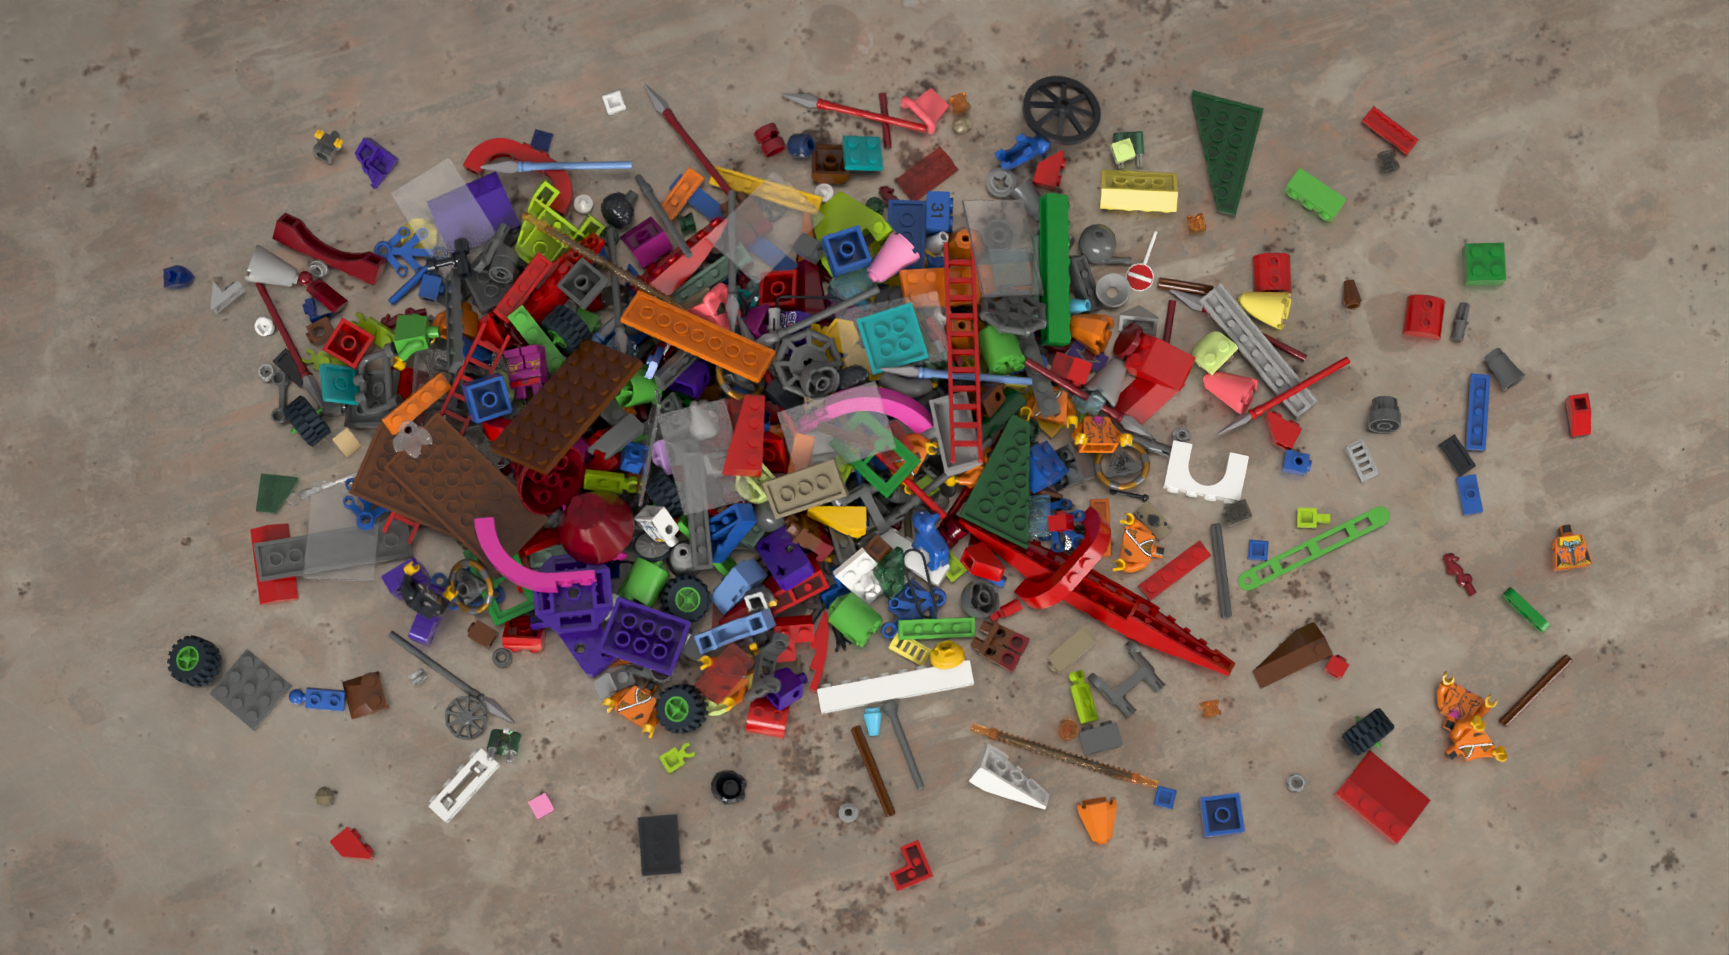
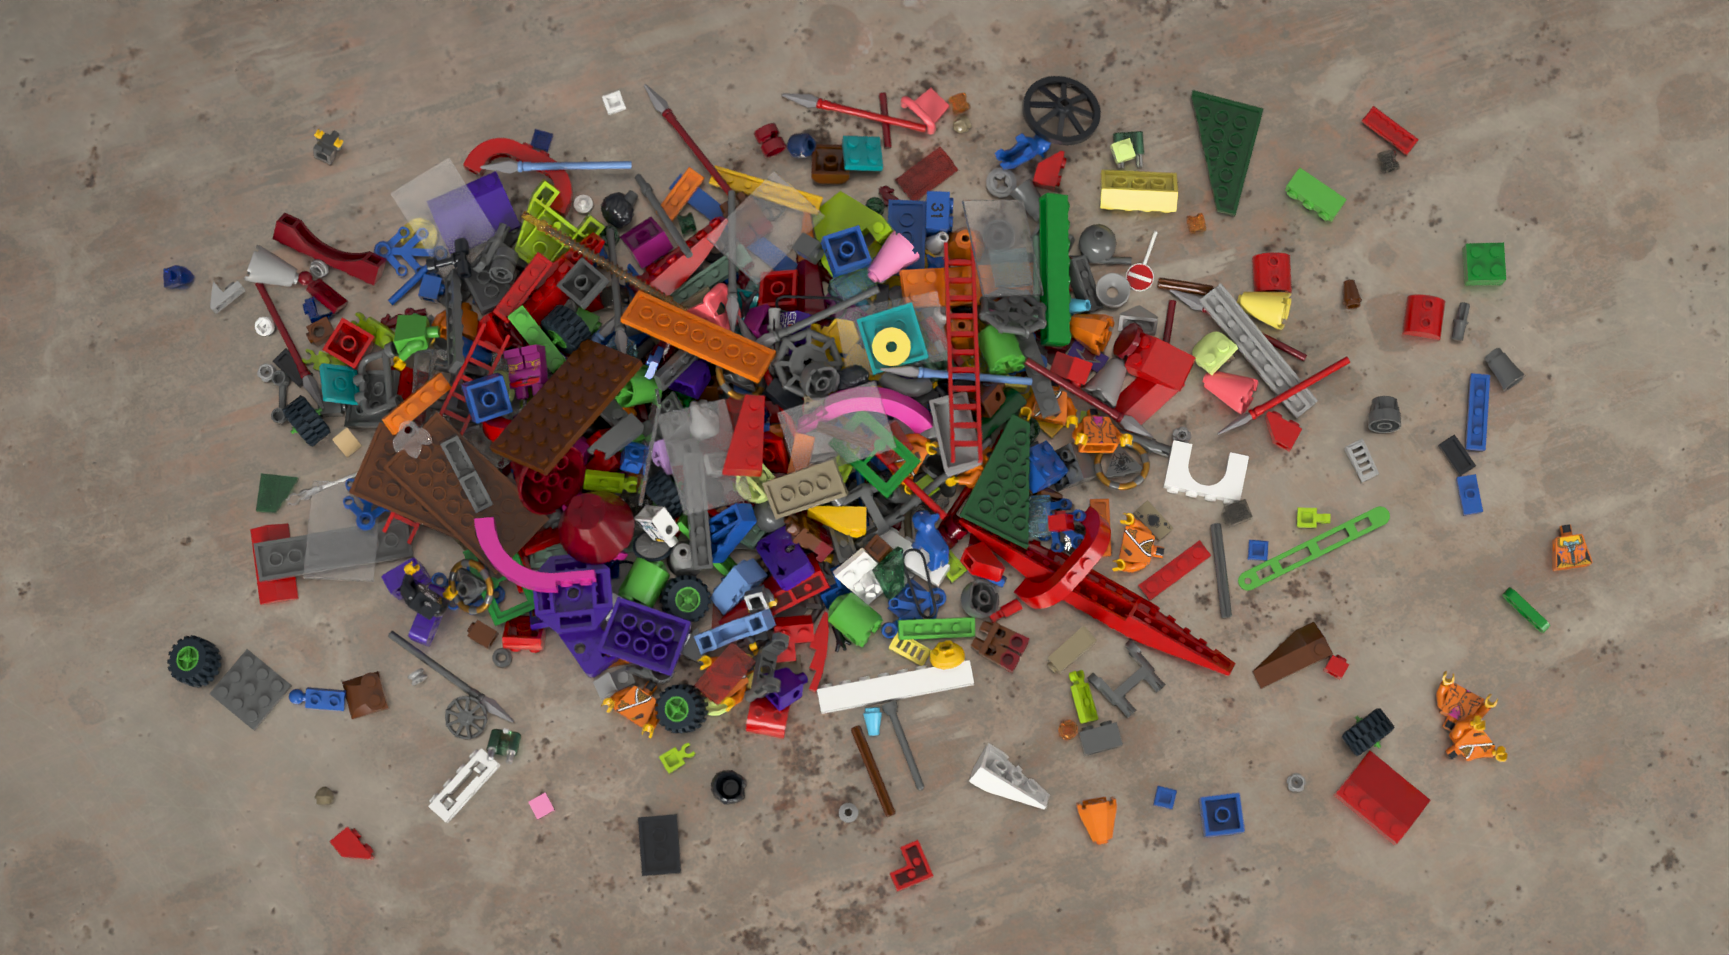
(375, 160): dark purple slope -> none
(466, 473): none -> dark grey slope
(824, 191): white tile -> none
(891, 335): none -> light yellow tile
(1092, 405): clear light blue bracket -> none
(1134, 777): clear orange hose -> none
(1145, 497): black hinge -> none
(1210, 708): clear orange wheel -> none
(1296, 463): blue brick -> none
(1453, 568): dark red animal -> none
(1535, 691): reddish brown axle -> none
(1579, 414): red slope -> none

